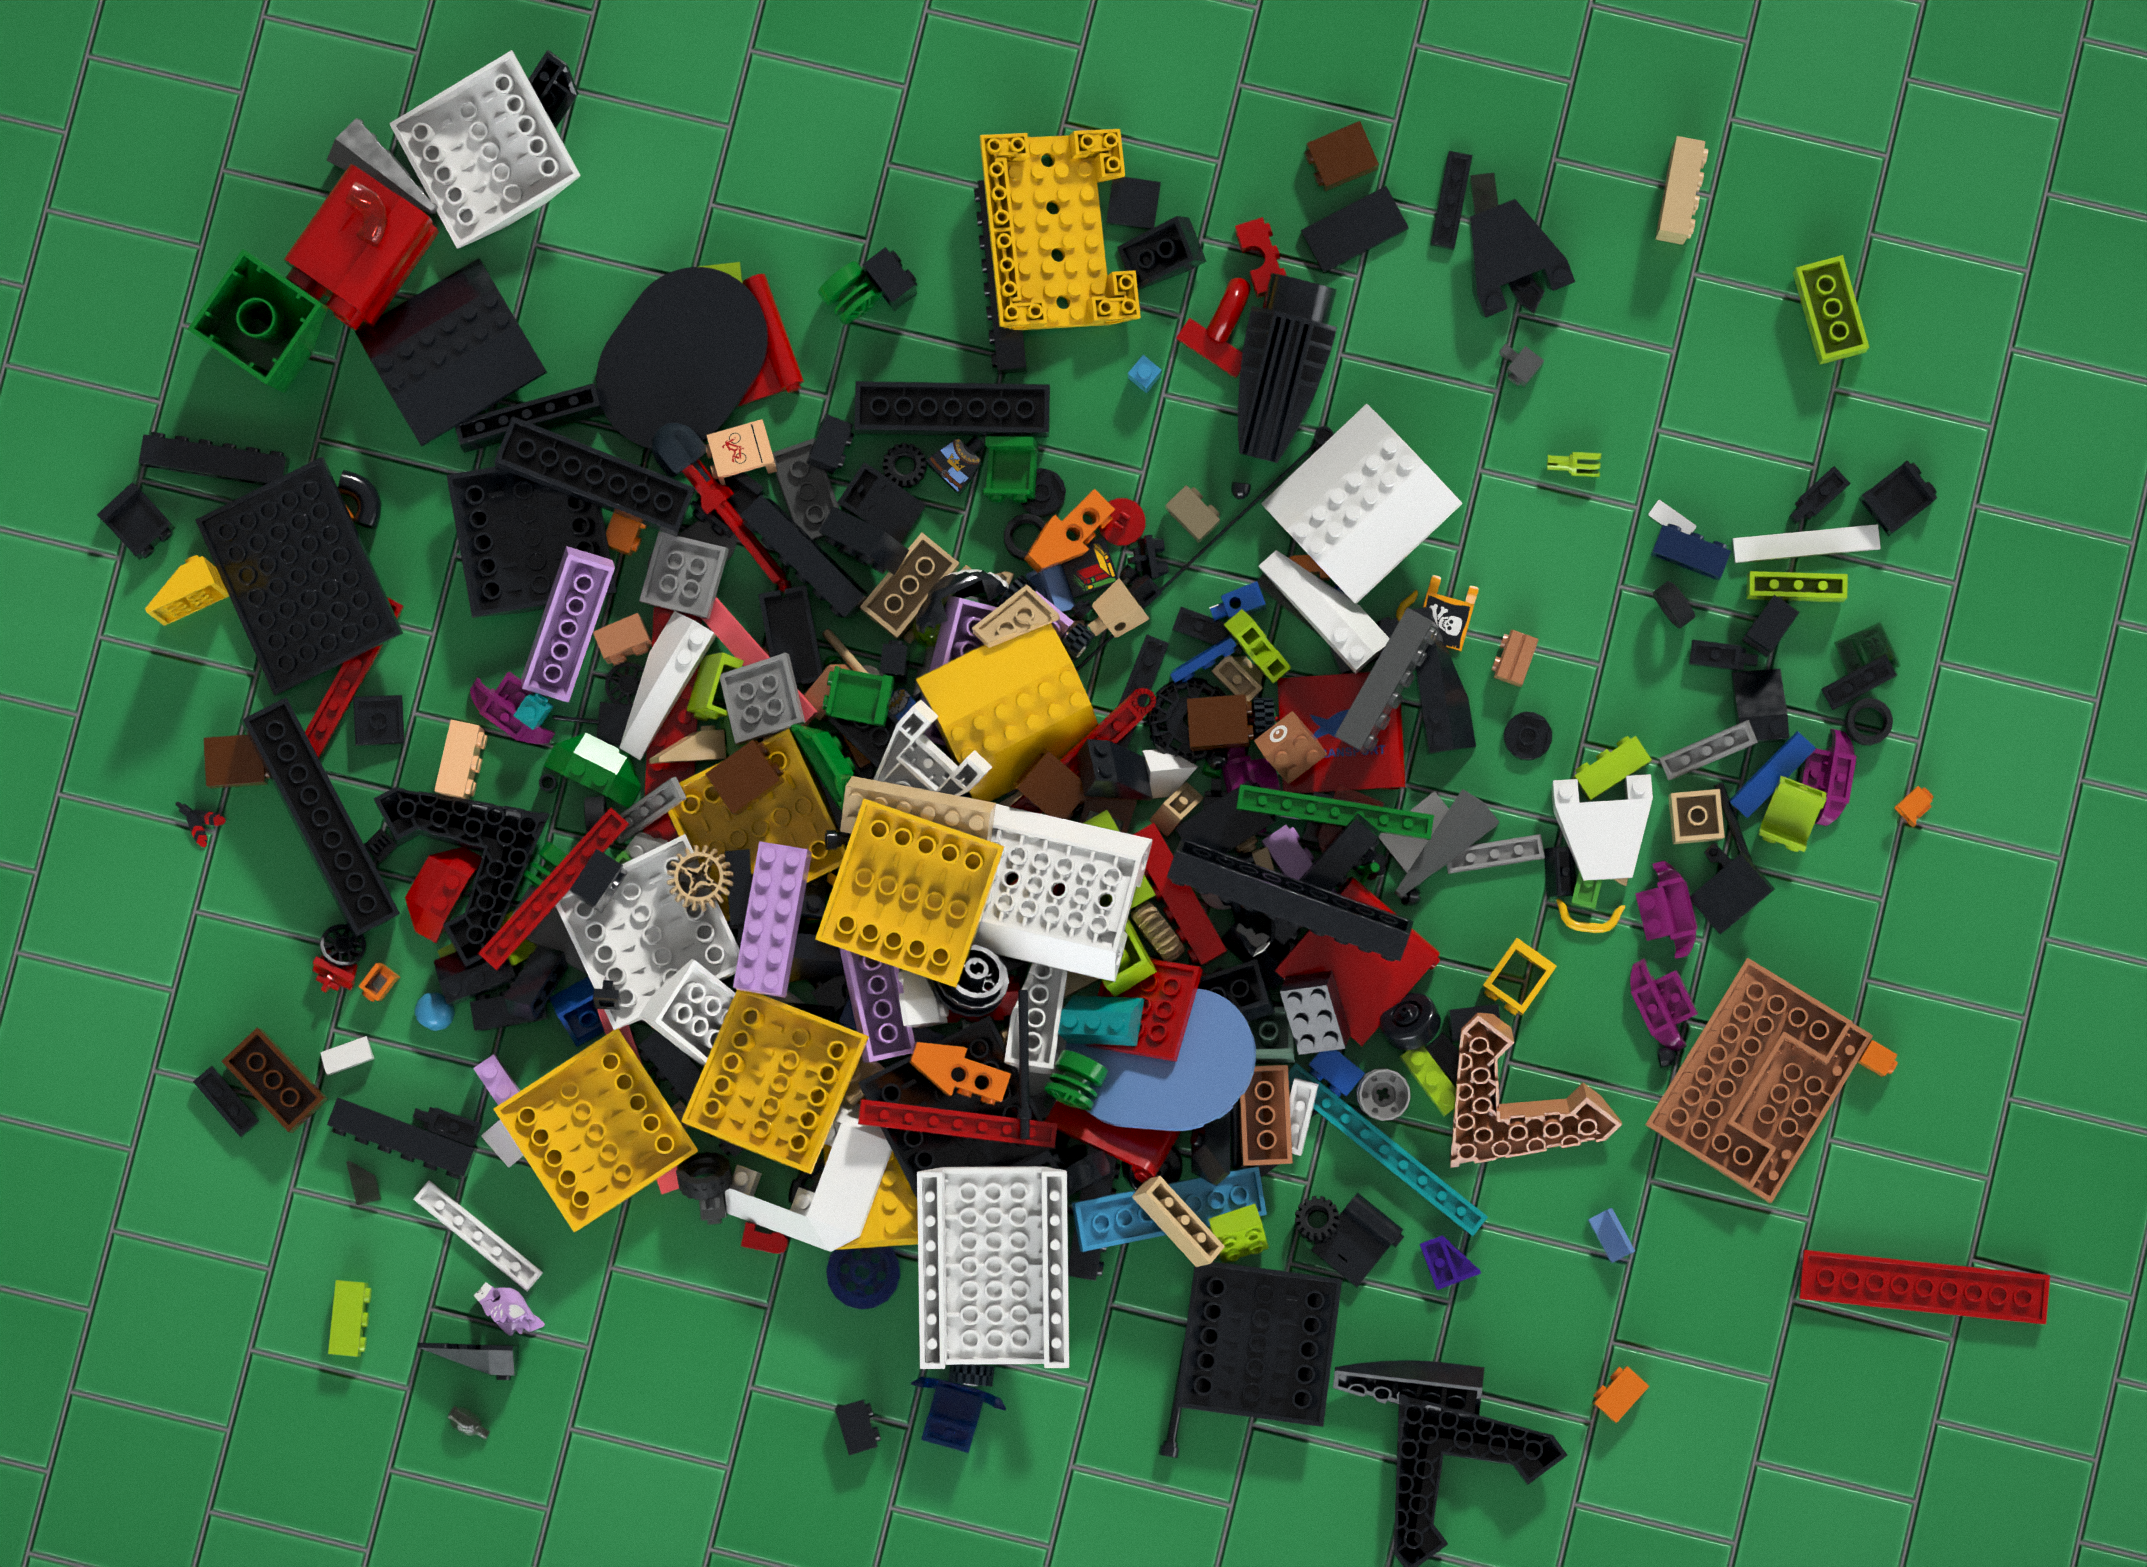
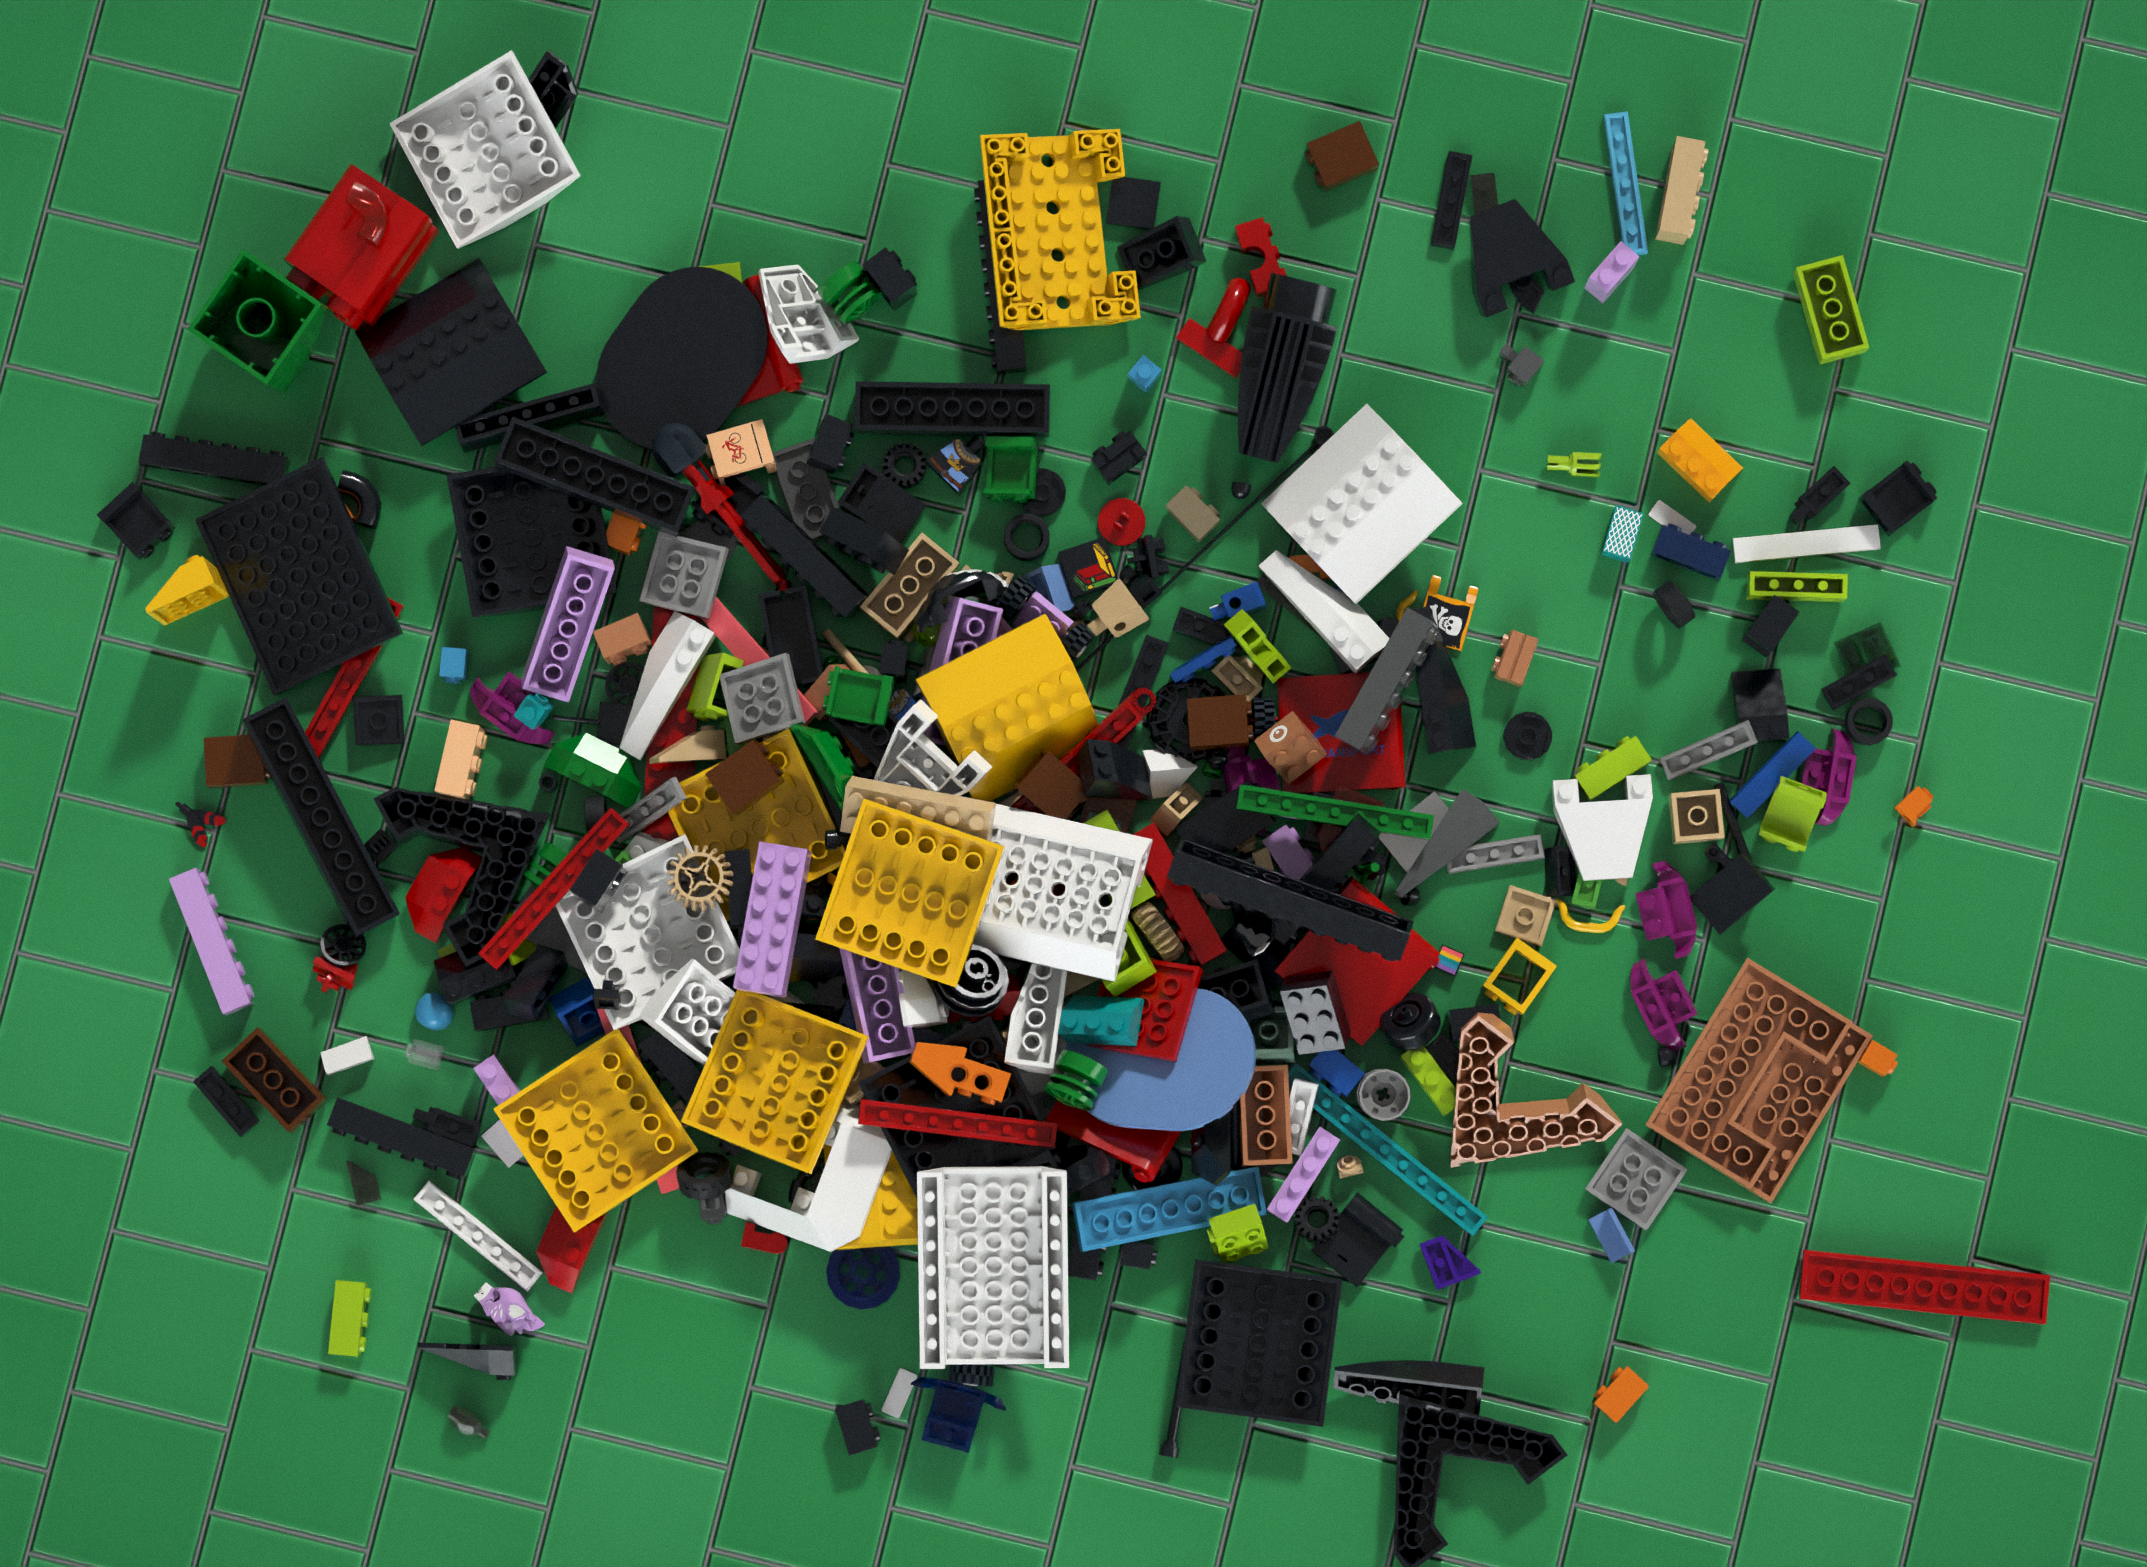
(211, 941): none -> lavender brick
(360, 148): wedge -> none
(378, 982): orange window -> none
(424, 1054): none -> clear brick
(454, 664): none -> dark azure brick
(566, 1252): none -> red wedge
(800, 318): none -> white wedge
(899, 1393): none -> white sticker
(1015, 617): tan wing -> none
(1024, 1112): black bar -> none
(1052, 544): orange brick -> none
(1118, 457): none -> black brick
(1138, 1255): none -> black brick
(1178, 1221): tan brick -> none
(1303, 1174): none -> lavender arch
(1349, 1166): none -> tan plate
(1354, 229): black tile -> none
(1449, 960): none -> tile
(1525, 915): none -> tan tile
(1611, 272): none -> lavender brick
(1622, 534): none -> teal panel
(1625, 181): none -> medium azure tile
(1636, 1179): none -> light grey plate
(1699, 460): none -> light orange slope
(1720, 655): black hinge -> none

